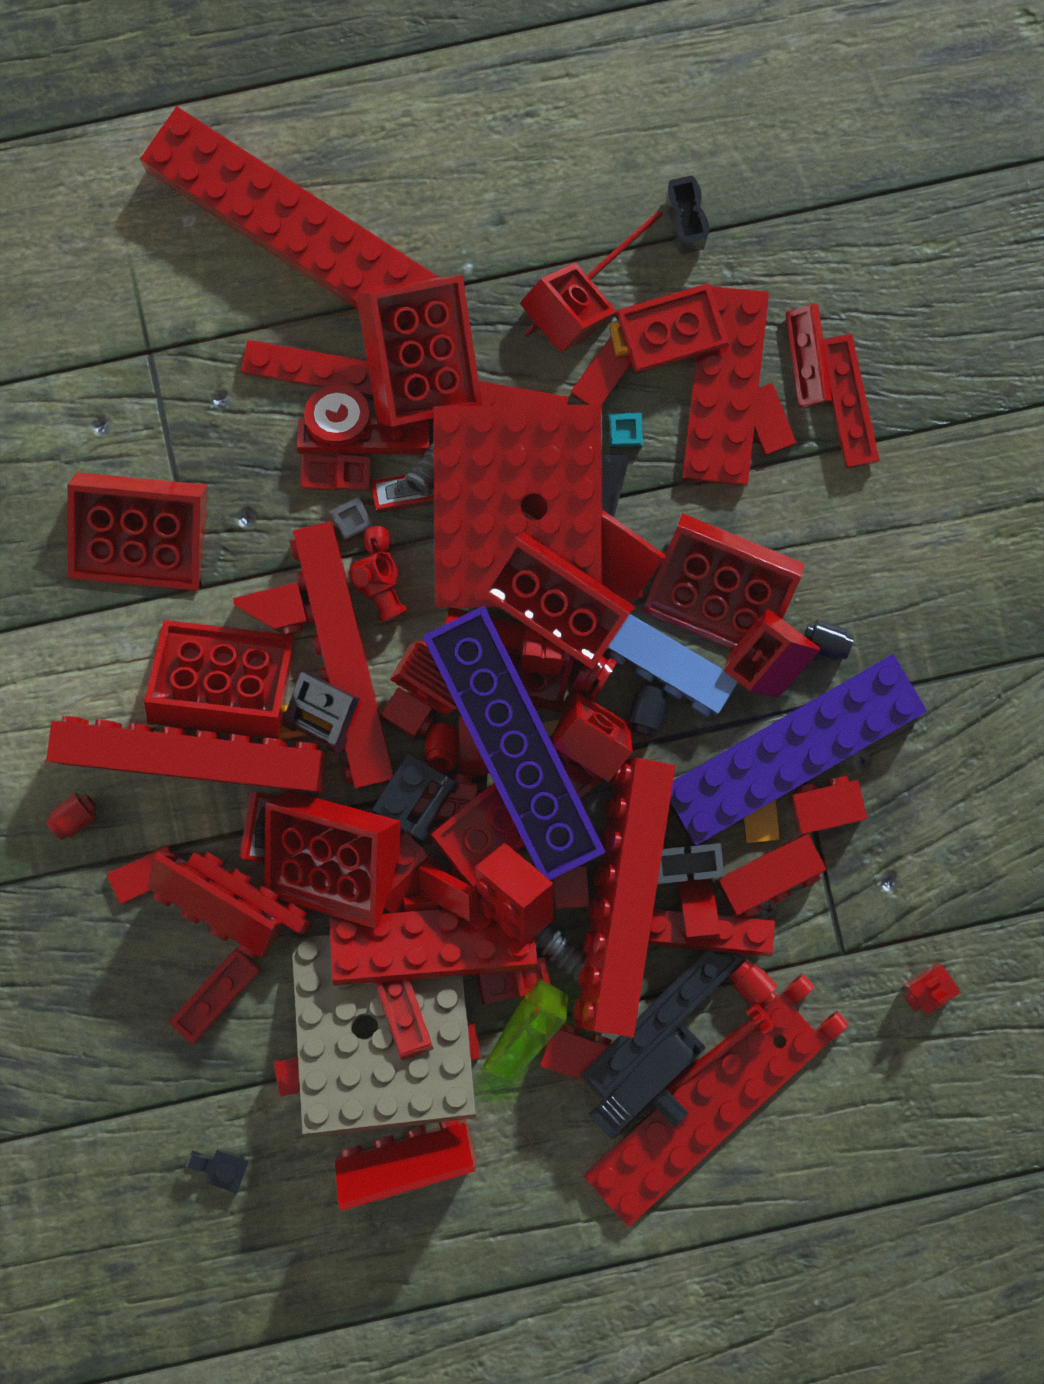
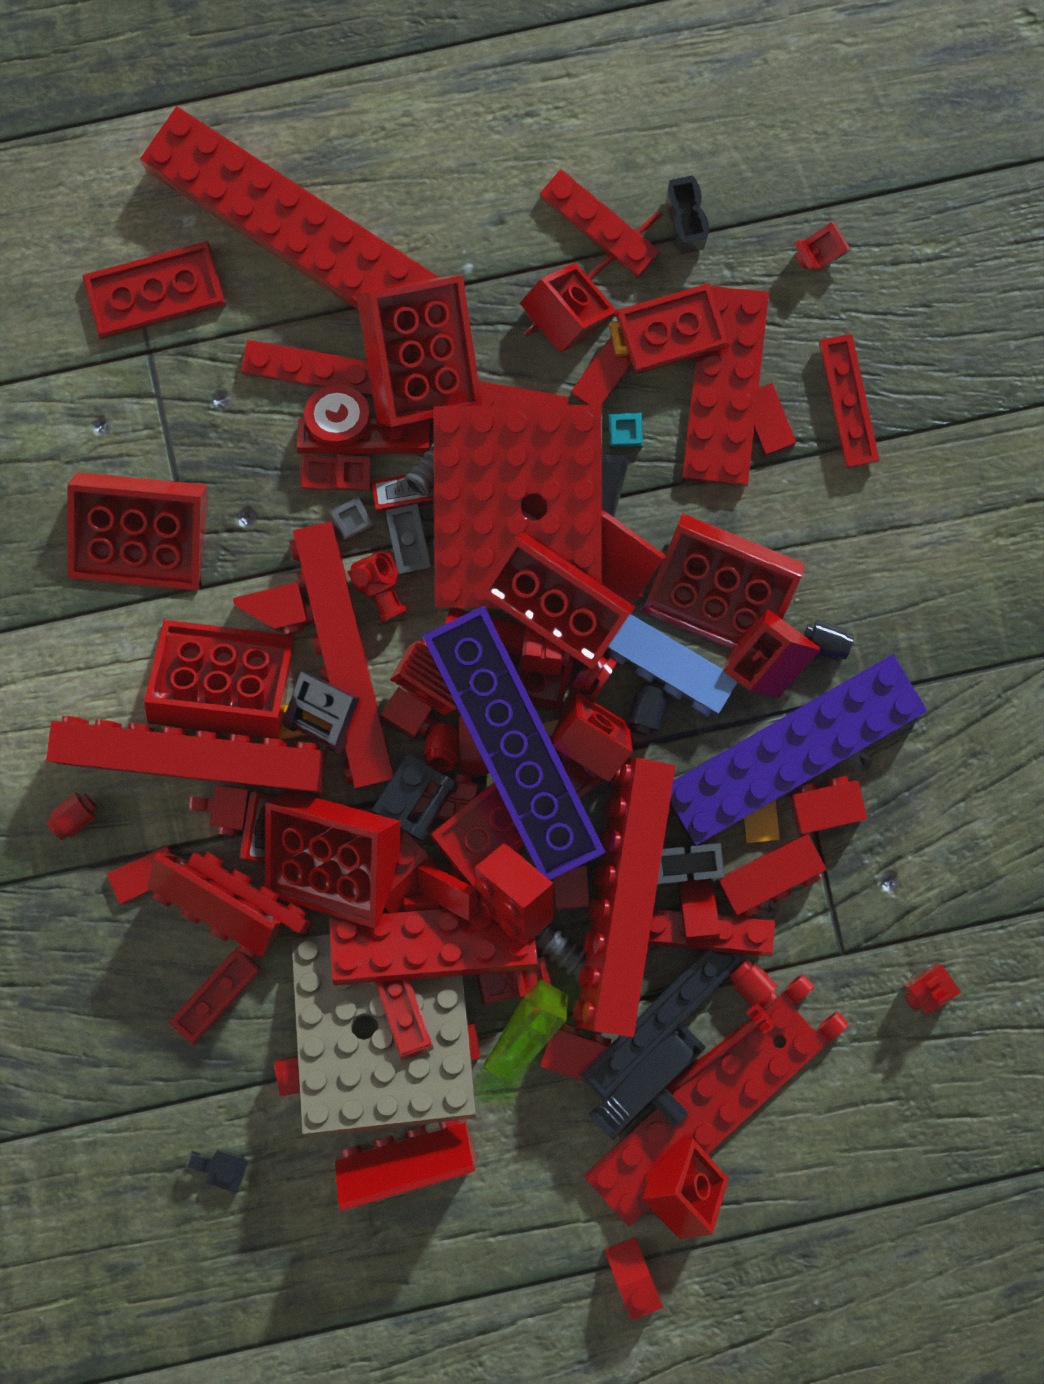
(154, 290): none -> red tile
(227, 808): none -> red brick
(377, 533): red hinge -> none
(408, 539): none -> dark grey plate
(599, 223): none -> red plate
(633, 1278): none -> red slope
(687, 1191): none -> red slope
(808, 356): red tile -> none
(821, 248): none -> red bracket

